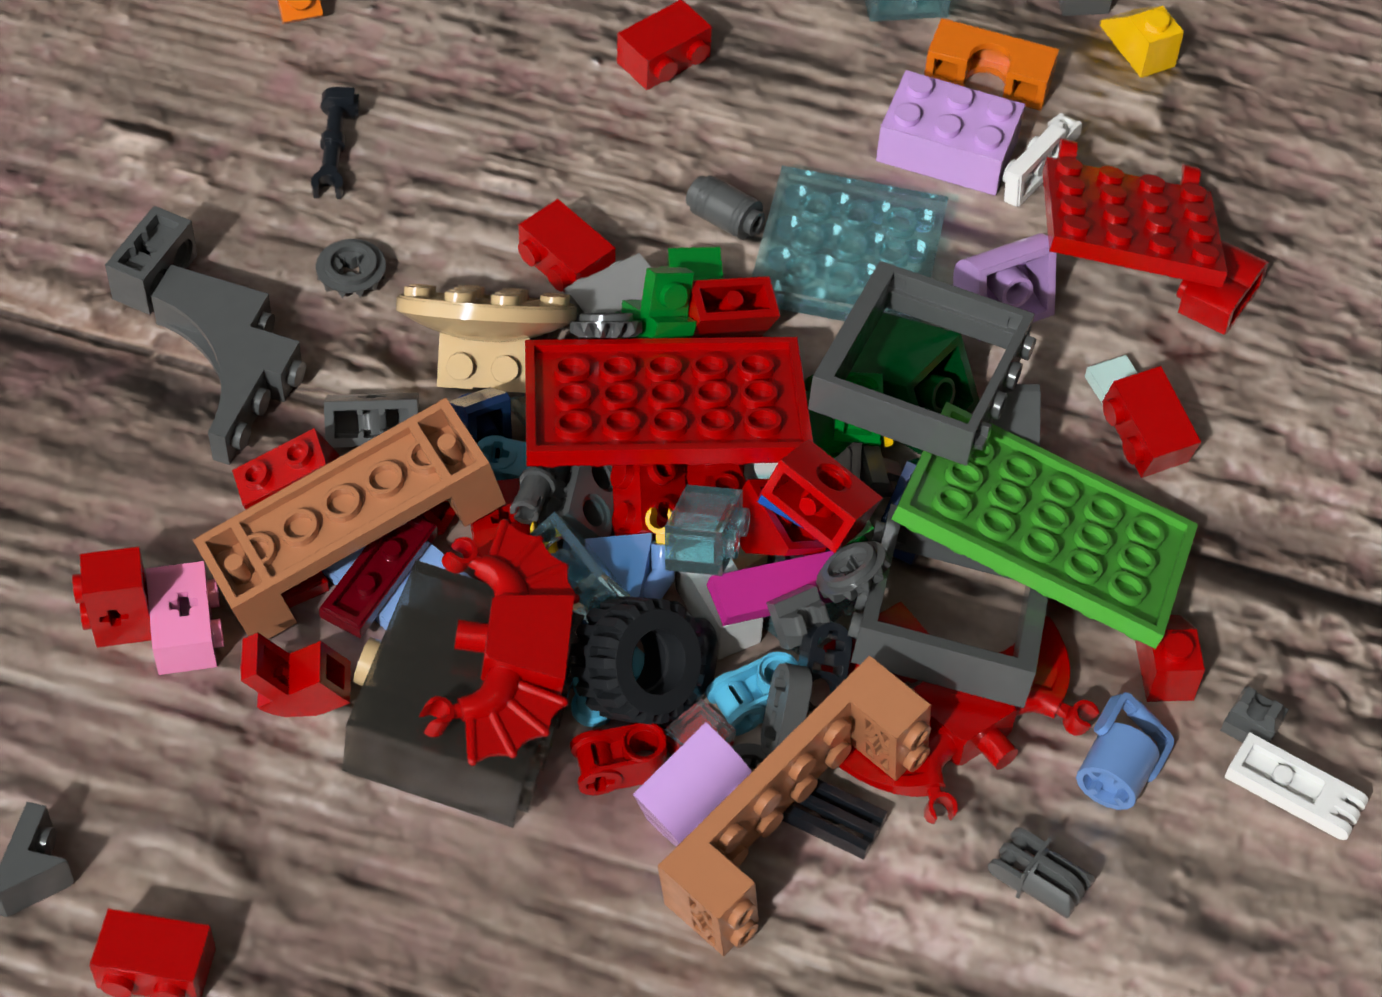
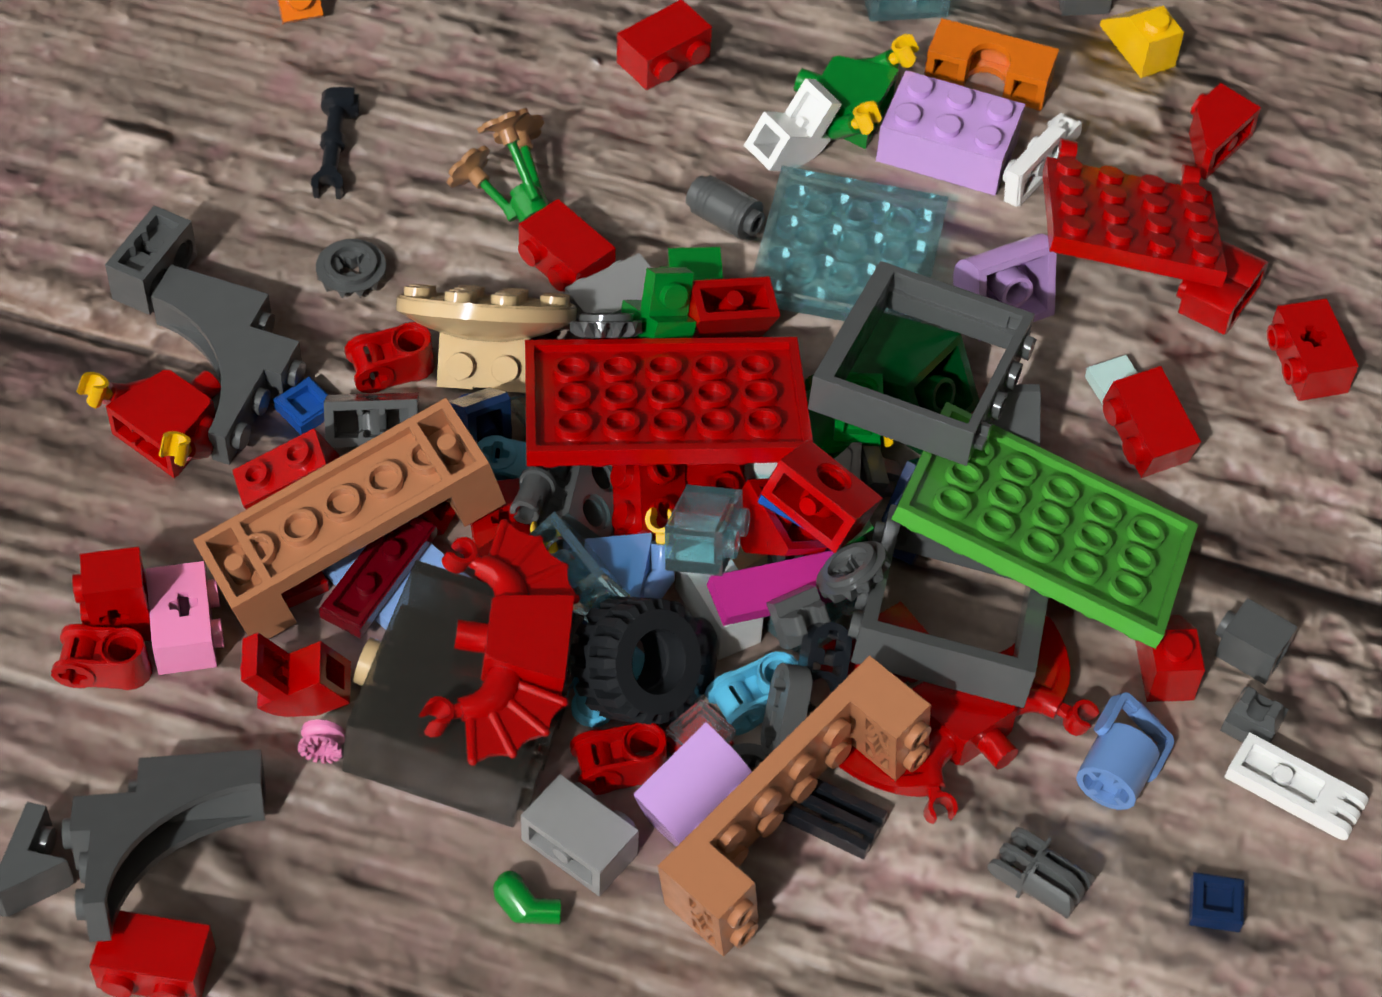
(97, 658): none -> red piece
(158, 415): none -> red torso
(165, 808): none -> dark grey arch
(302, 405): none -> blue tile
(322, 741): none -> bright pink bush
(394, 357): none -> red piece
(515, 131): none -> plant
(521, 904): none -> green arm
(580, 834): none -> light grey brick
(798, 133): none -> white brick
(863, 89): none -> green torso
(1216, 902): none -> dark blue tile
(1220, 126): none -> red slope
(1254, 640): none -> dark grey brick
(1312, 349): none -> red brick

